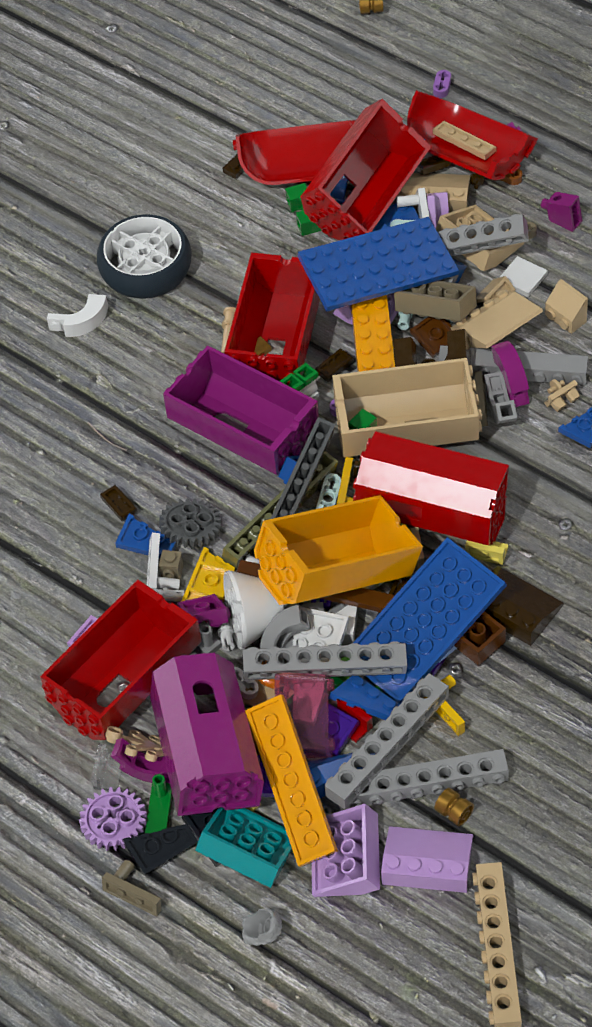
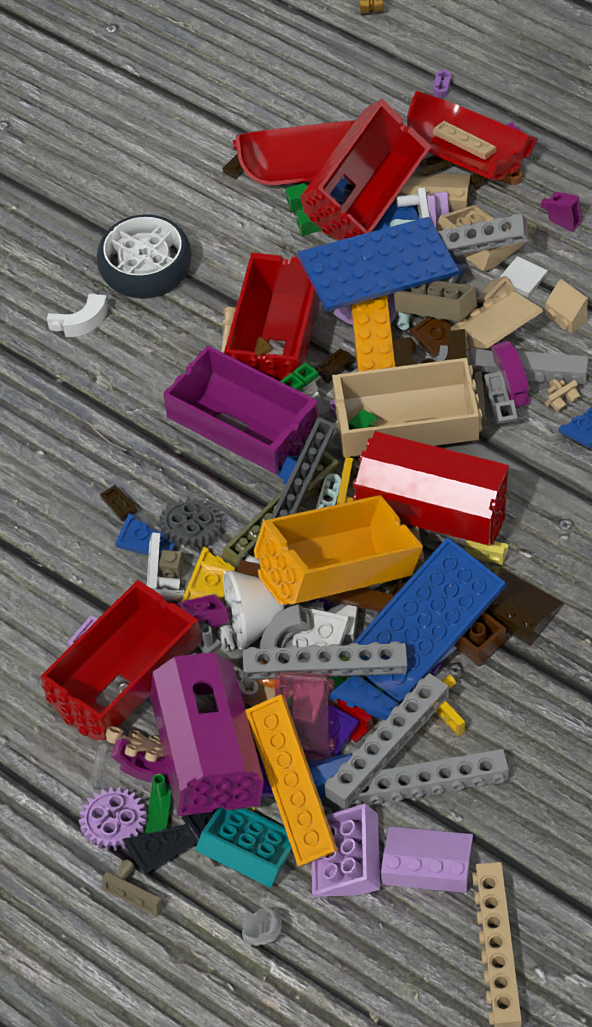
(454, 807): pearl gold wheel -> none

